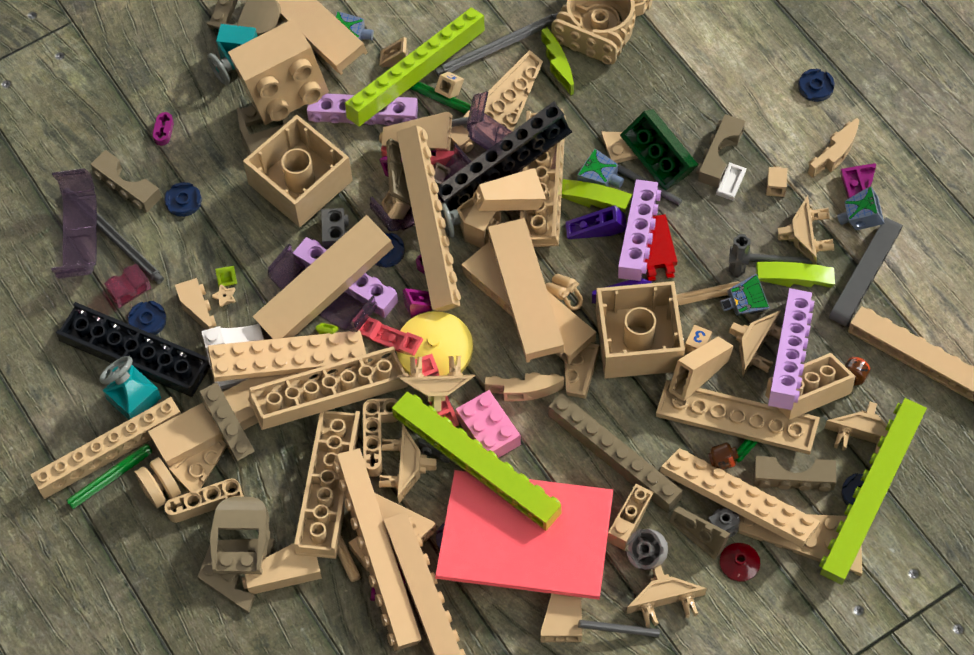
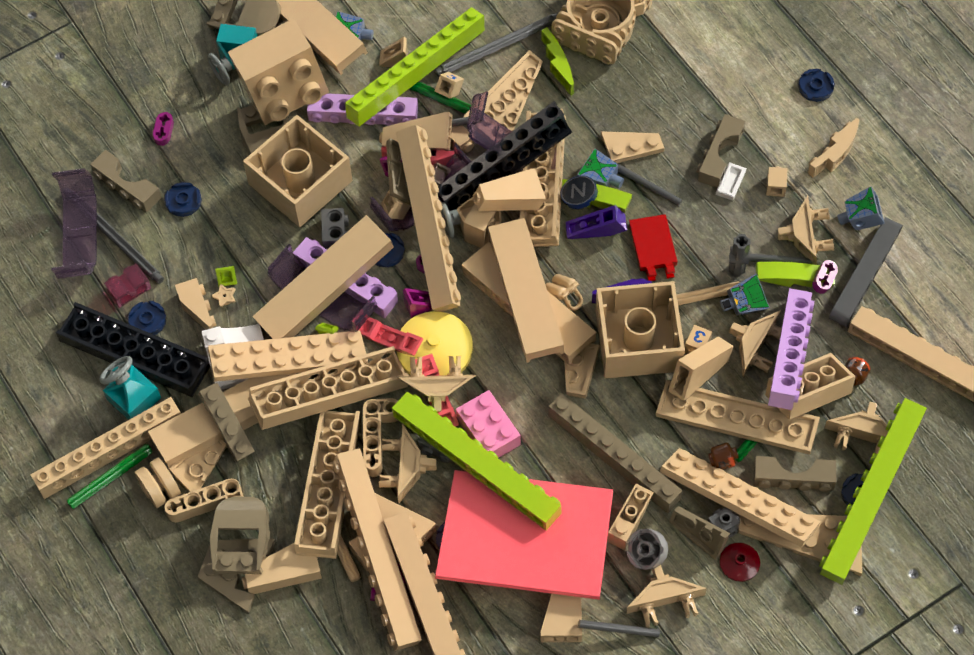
(531, 388): tan slope -> none
(579, 192): none -> tile
(638, 230): lavender brick -> none
(658, 149): dark green slope -> none
(821, 275): none -> beam
(857, 178): magenta wing -> none

